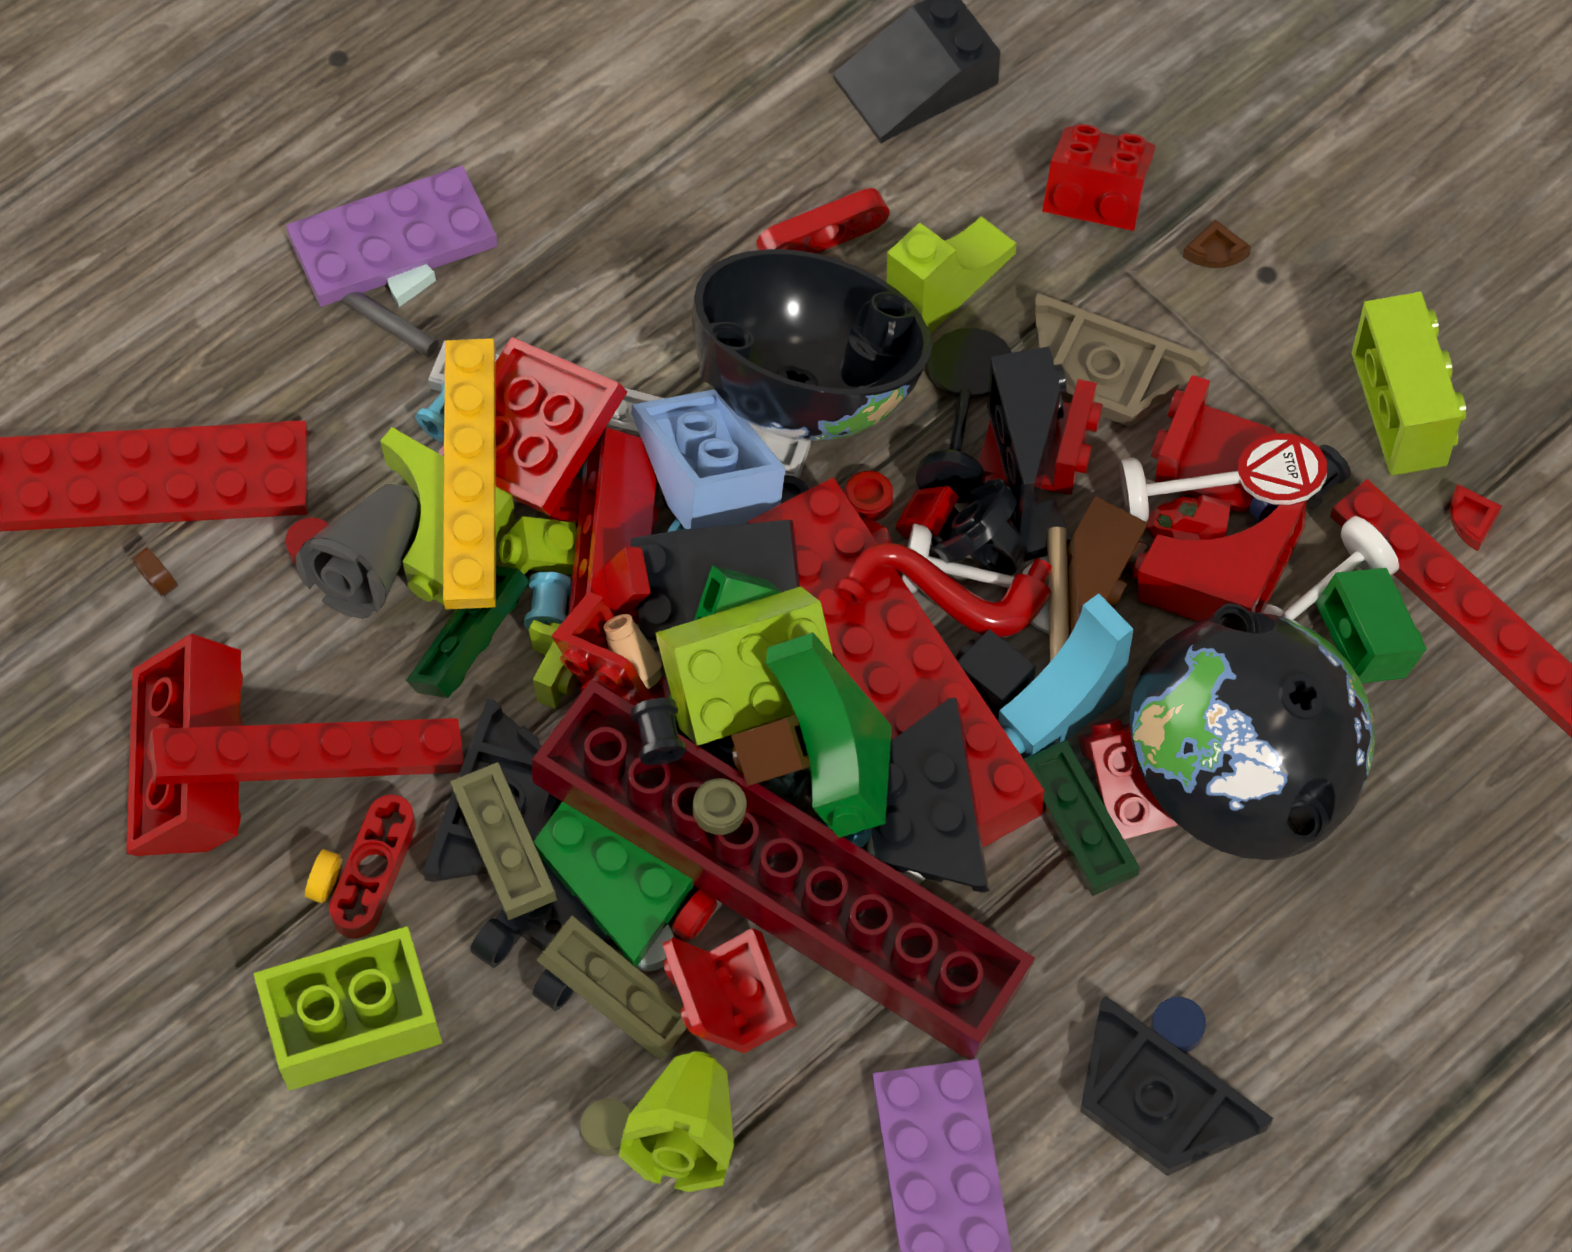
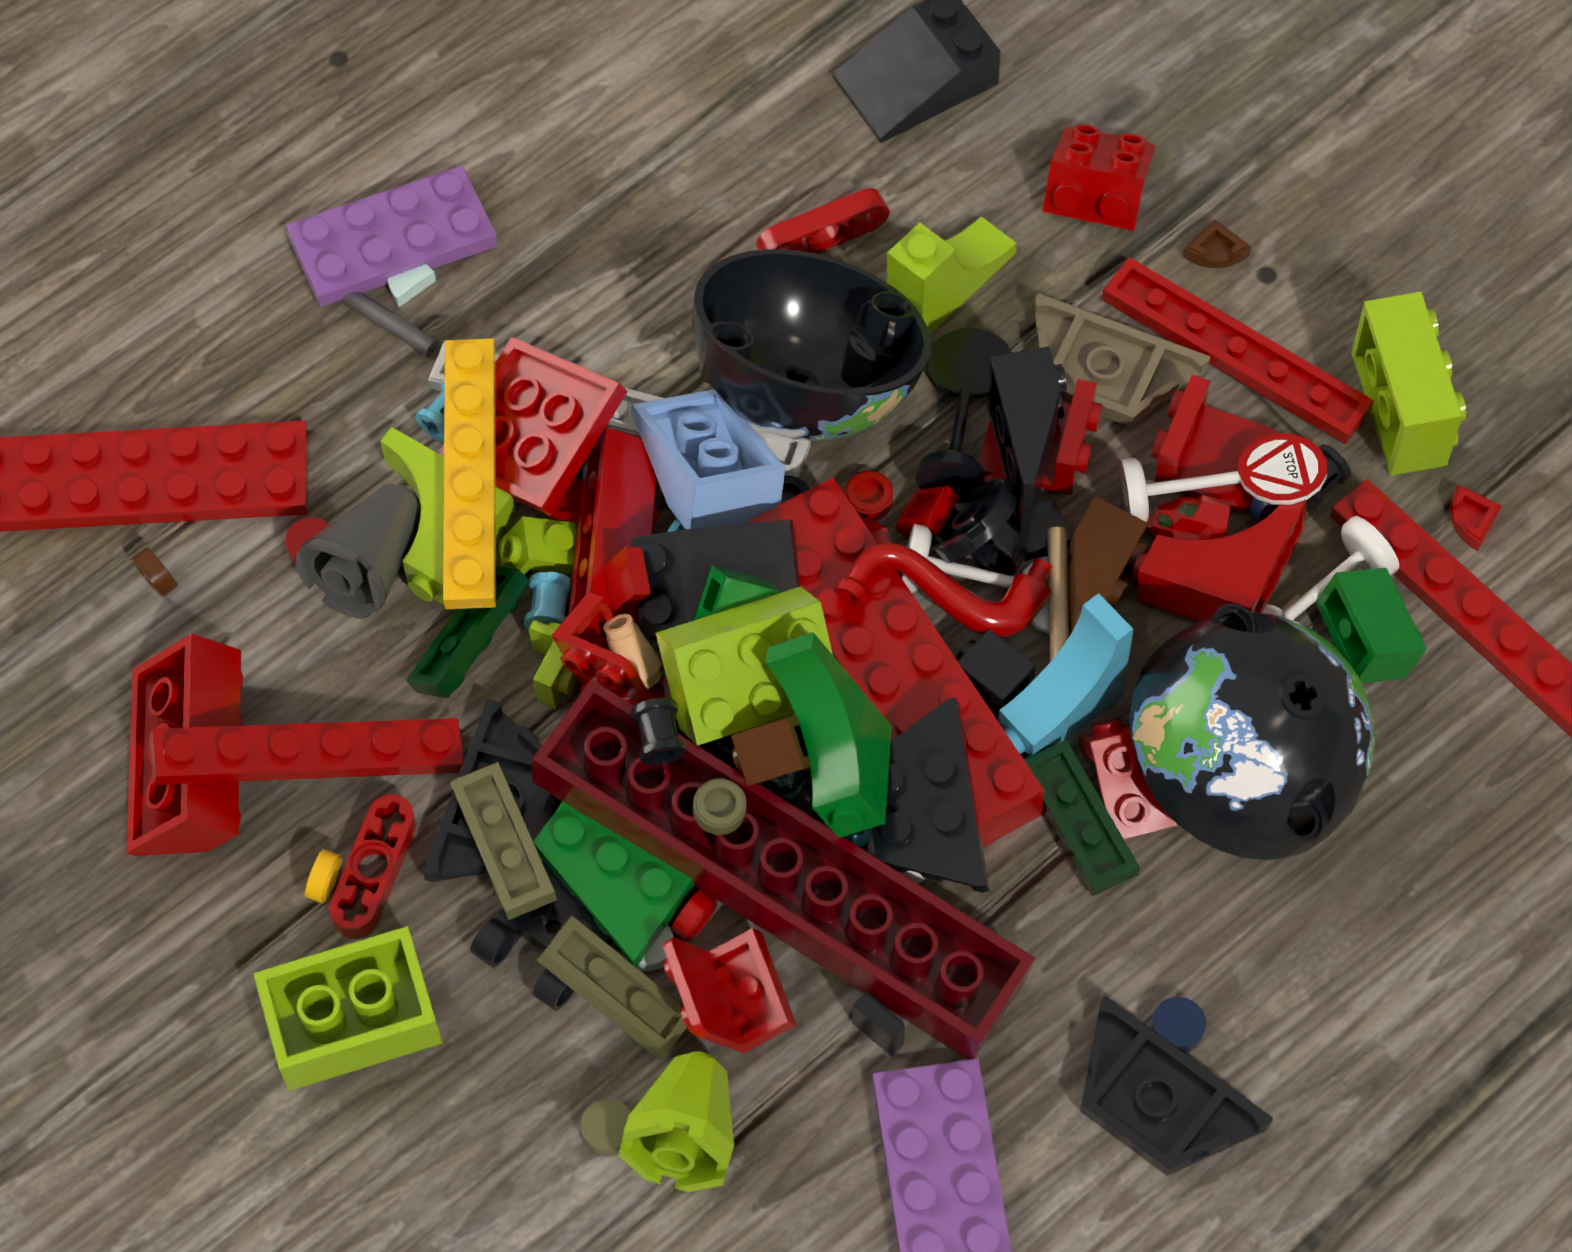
(878, 1023): none -> black tile
(1238, 350): none -> red plate

